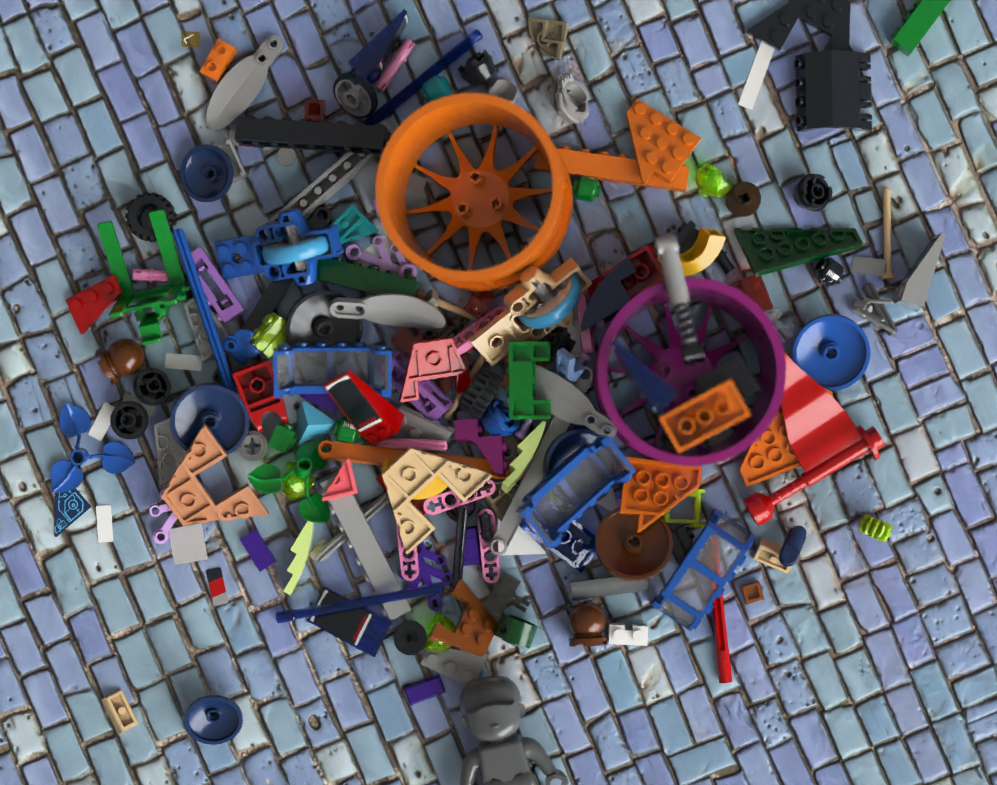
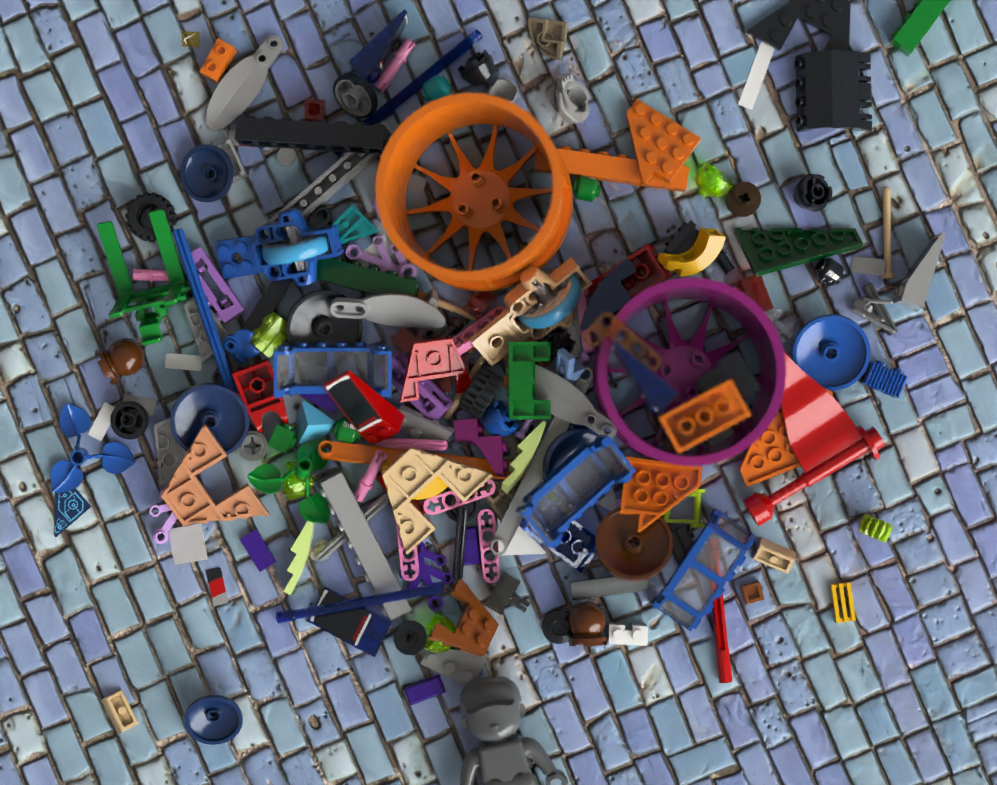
(93, 301): red wing -> none
(104, 523): white sticker -> none
(152, 386): black cone -> none
(343, 483): coral tile -> none
(366, 482): none -> bright pink pin
(486, 526): black pin -> none
(517, 630): dark green piece -> none
(549, 623): none -> black piece
(631, 339): none -> clear orange beam
(678, 294): piece -> none
(792, 545): dark blue arm -> none
(850, 602): none -> yellow tile
(884, 379): none -> blue brick

